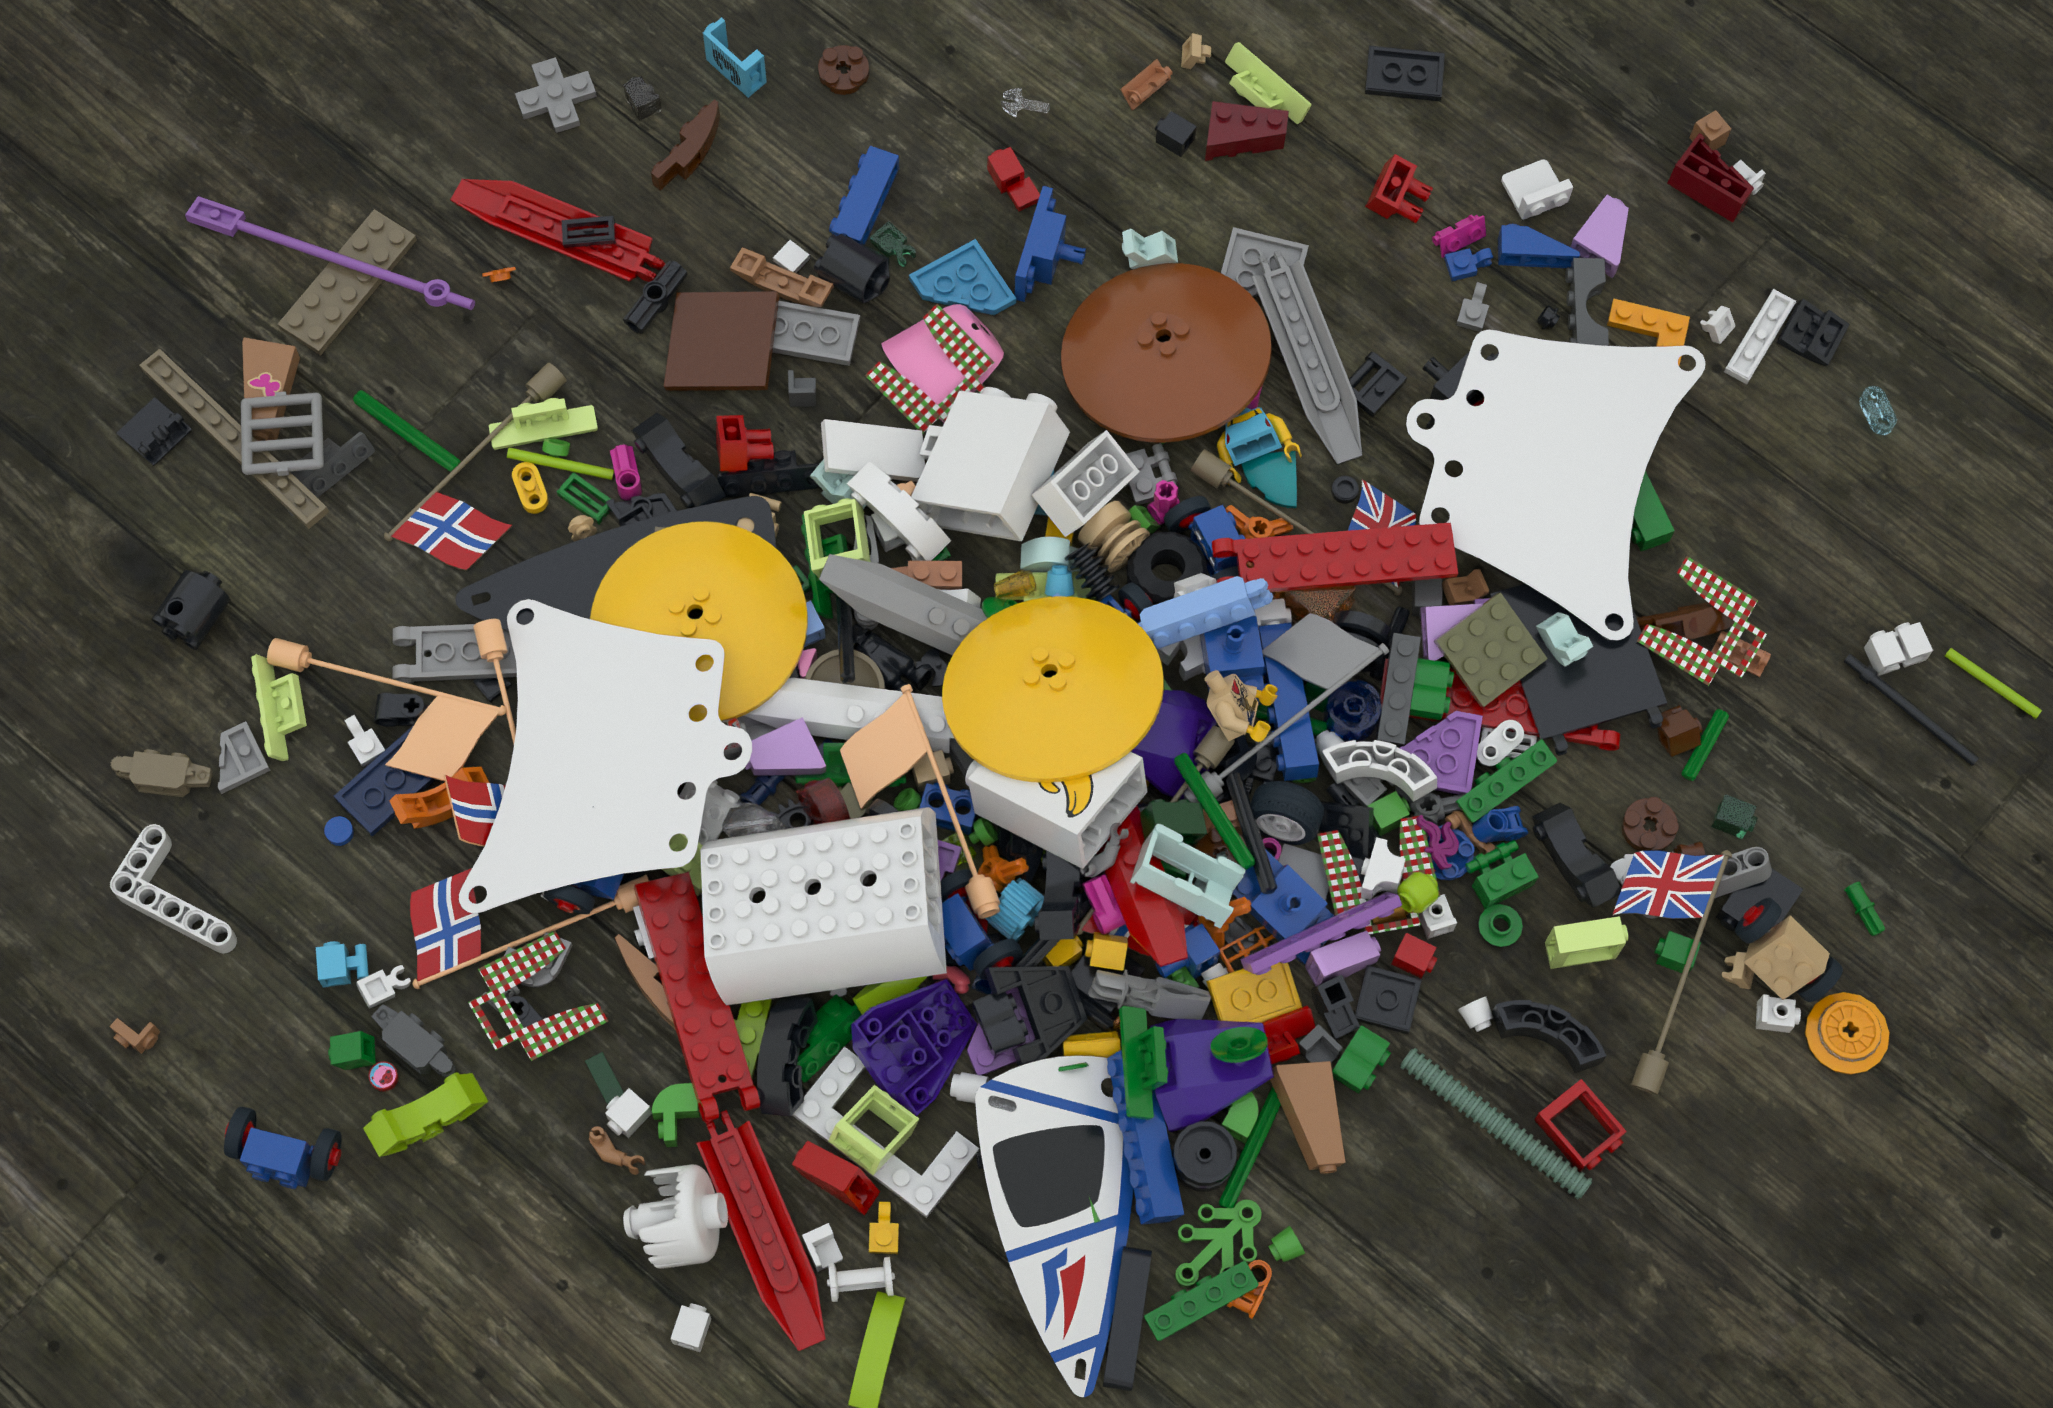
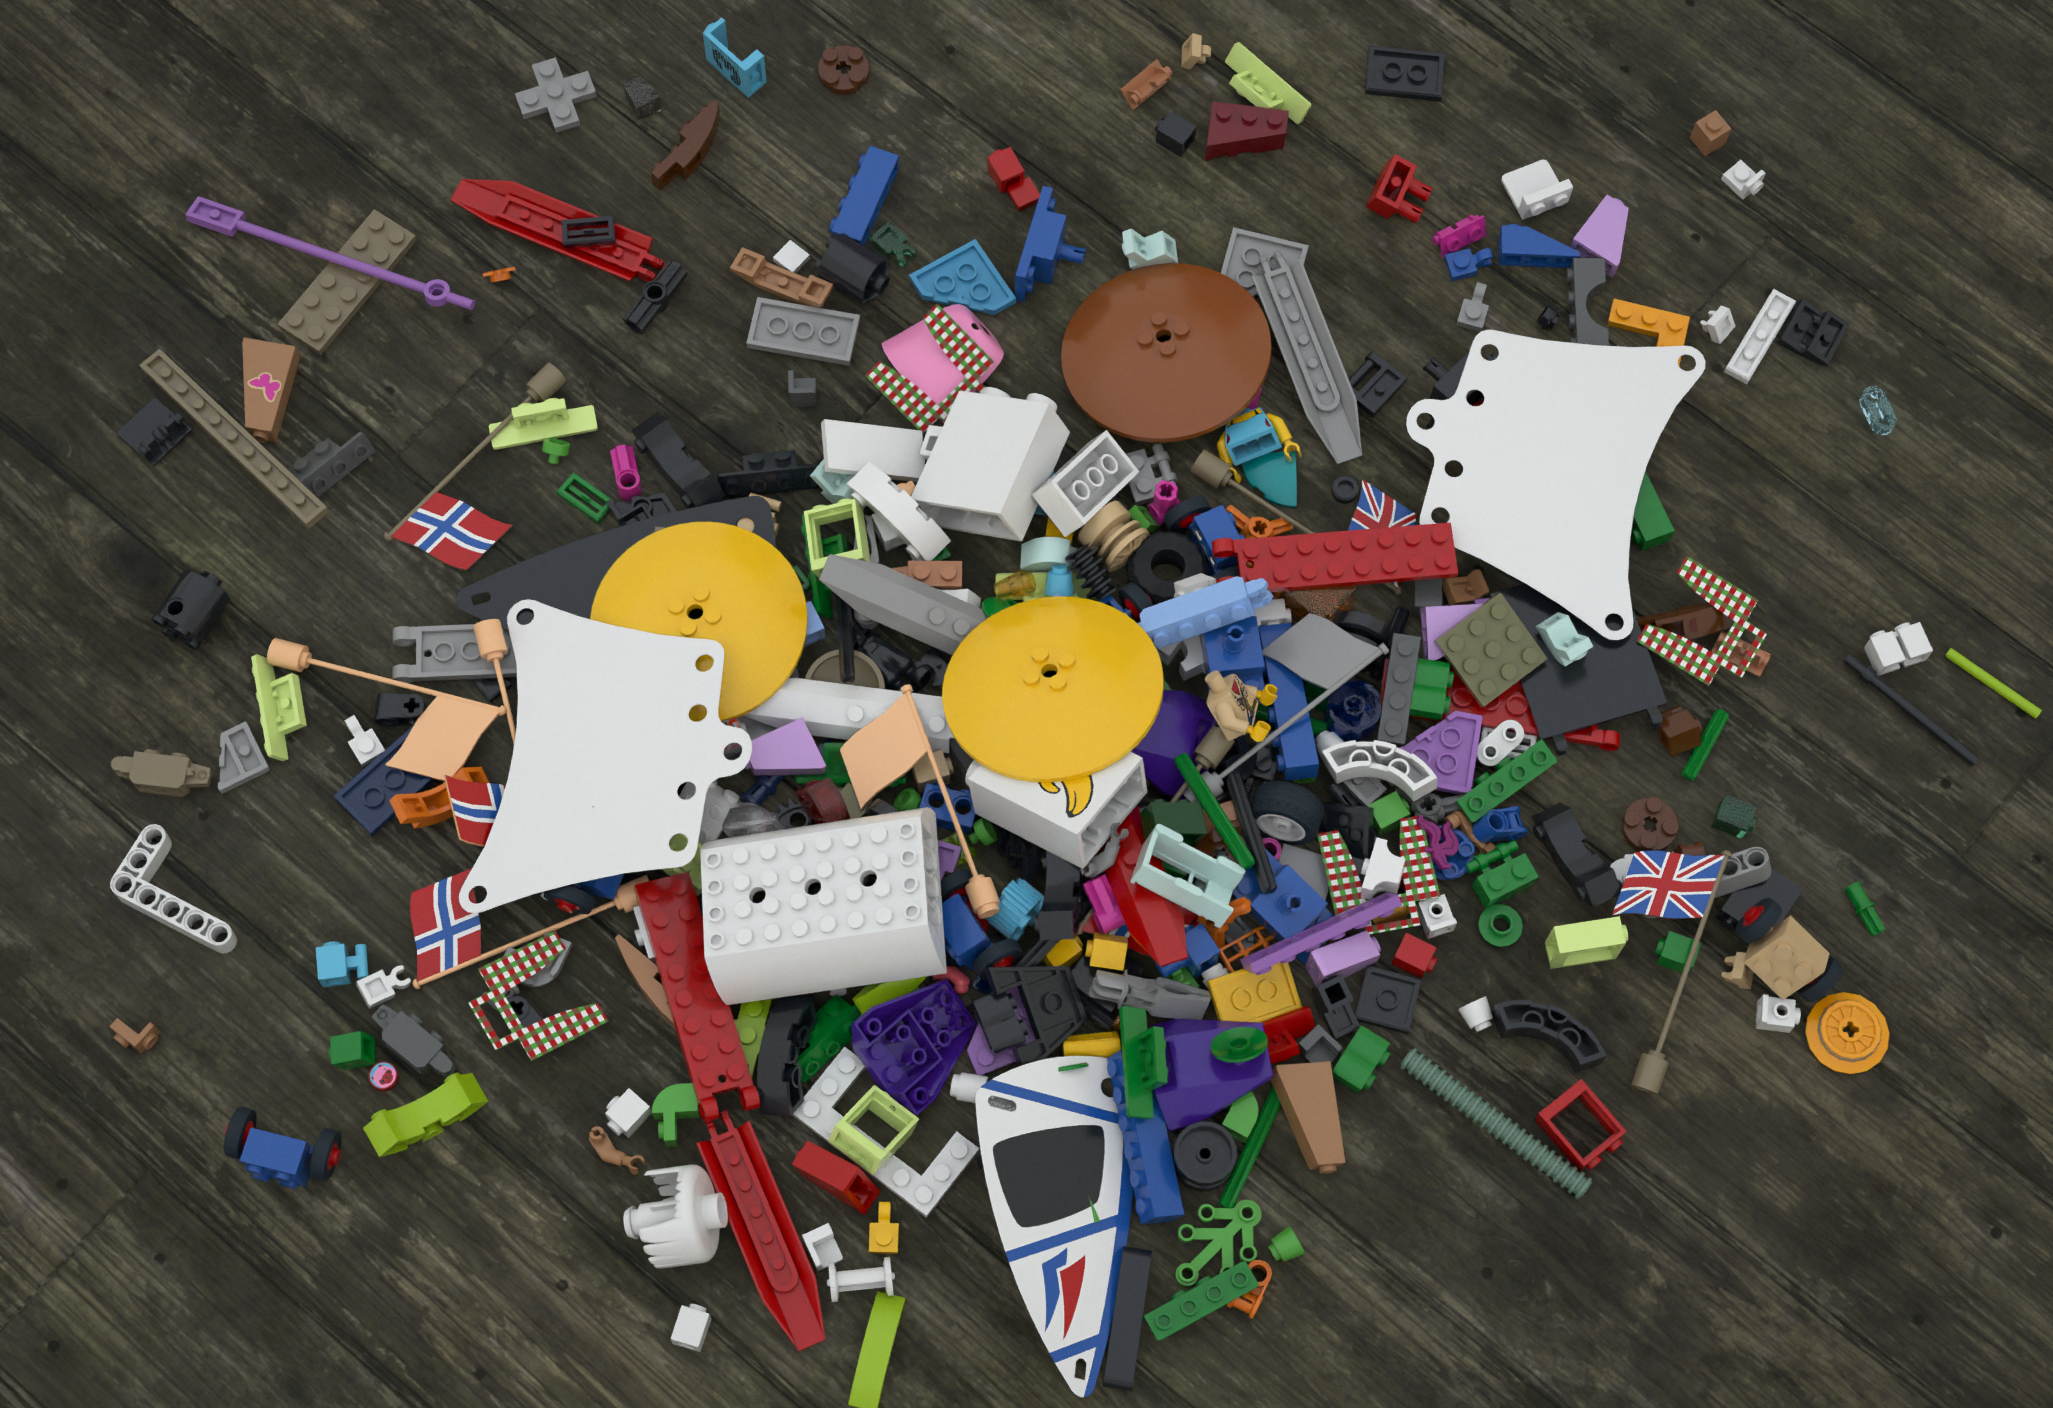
(284, 467): light grey bar -> none
(339, 831): blue tile -> none
(406, 430): green axle -> none
(530, 489): yellow plate -> none
(559, 463): lime bar -> none
(581, 527): tan plate -> none
(604, 1077): dark green sticker -> none
(721, 341): reddish brown tile -> none
(739, 445): red brick -> none
(806, 660): bright pink slope -> none
(1000, 870): orange bush -> none
(1021, 103): clear bar -> none
(1418, 892): lime head -> none
(1710, 181): dark red wedge -> none

